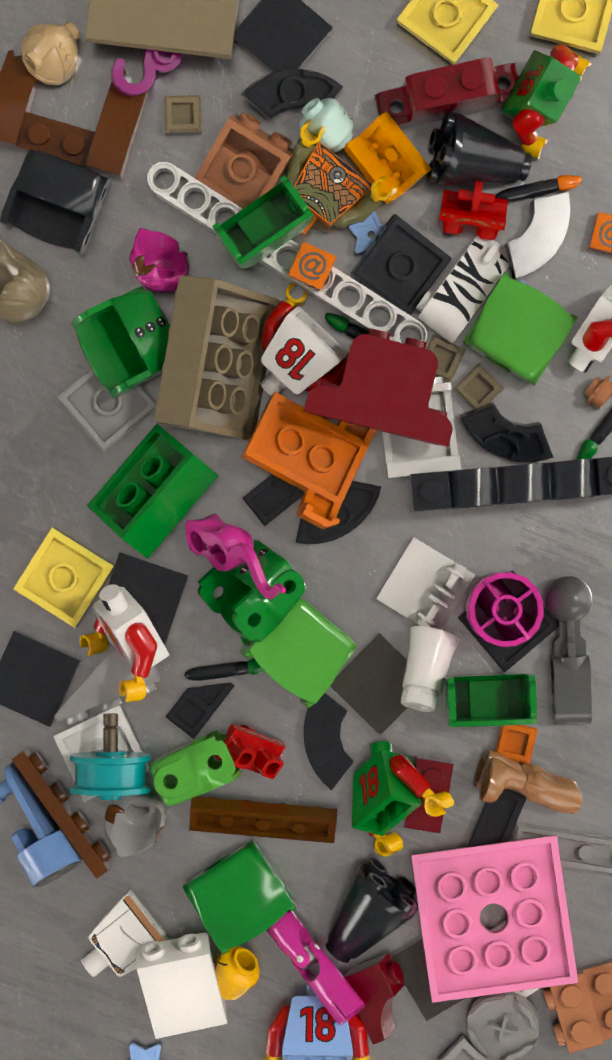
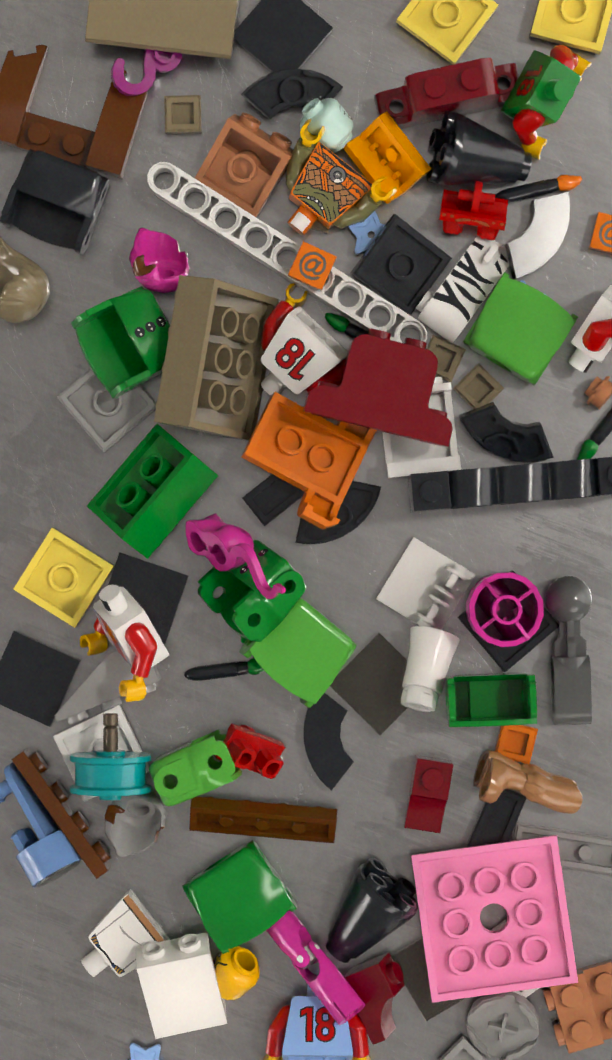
(51, 52): tan helmet -> none
(197, 706): black tile -> none
(264, 224): green piece -> none
(387, 792): torso -> none

